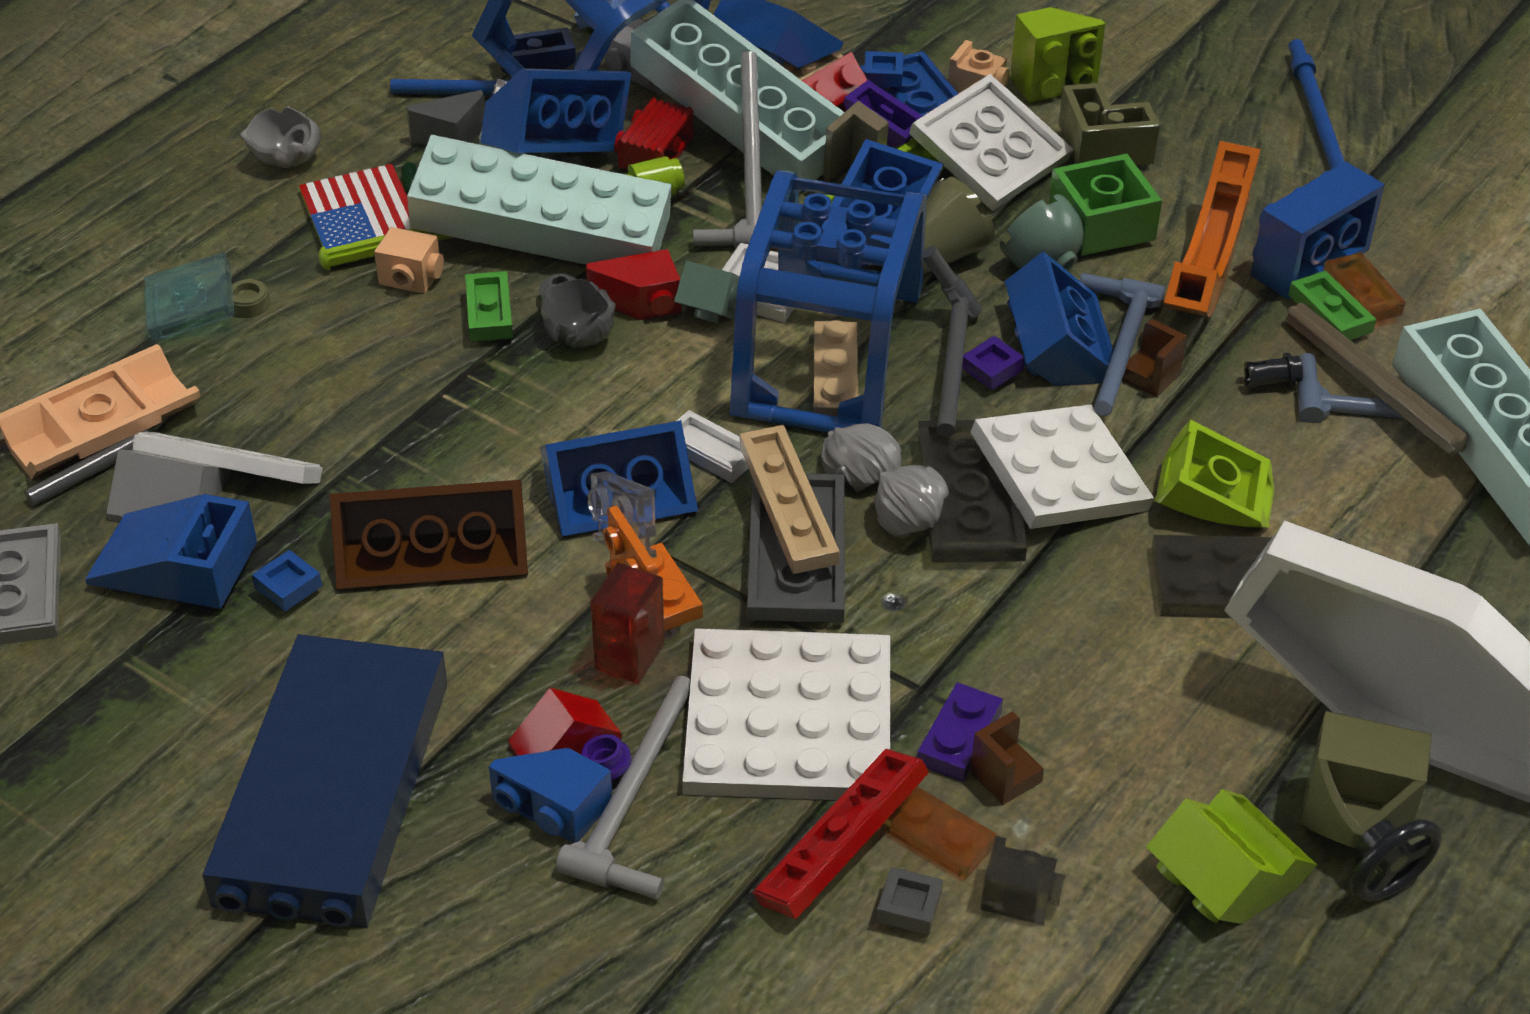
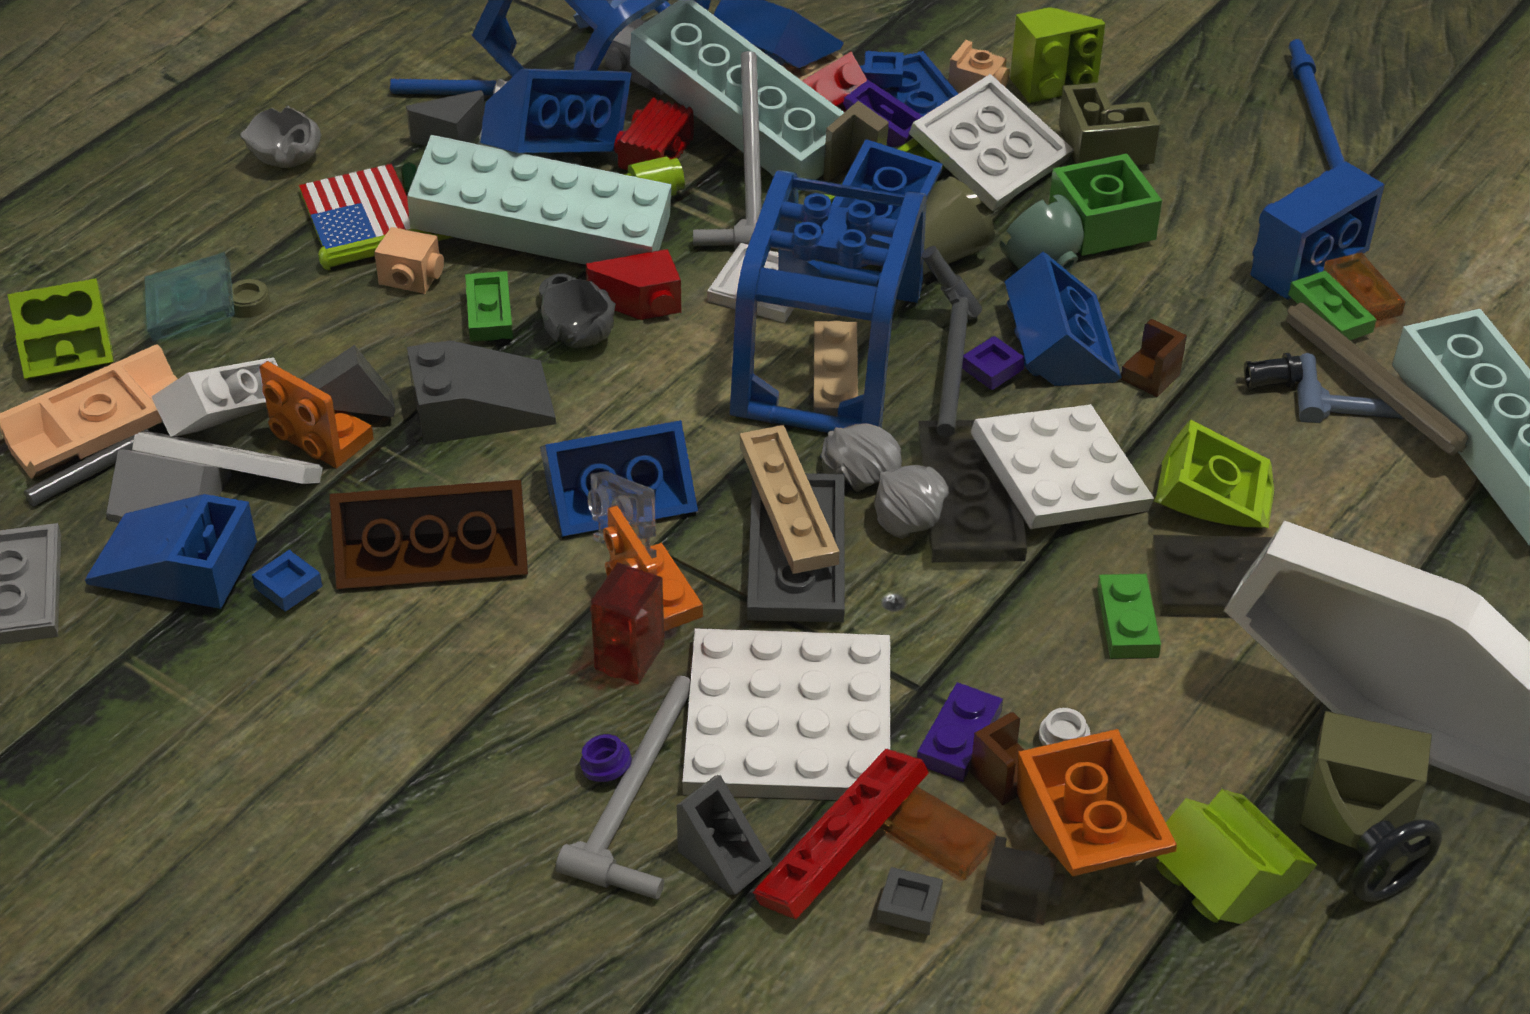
(61, 329): none -> lime piece
(211, 397): none -> white slope
(309, 419): none -> orange bracket
(327, 782): dark blue brick -> none
(353, 385): none -> dark grey slope
(476, 391): none -> dark grey slope
(544, 50): dark blue slope -> none
(553, 789): blue slope -> none
(561, 722): red slope -> none
(708, 291): sand green brick -> none
(713, 447): white tile -> none
(719, 837): none -> dark grey slope
(1062, 725): none -> white plate
(1091, 803): none -> orange slope
(1128, 616): none -> bright green plate
(1139, 297): sand blue bar -> none
(1202, 274): orange arch -> none

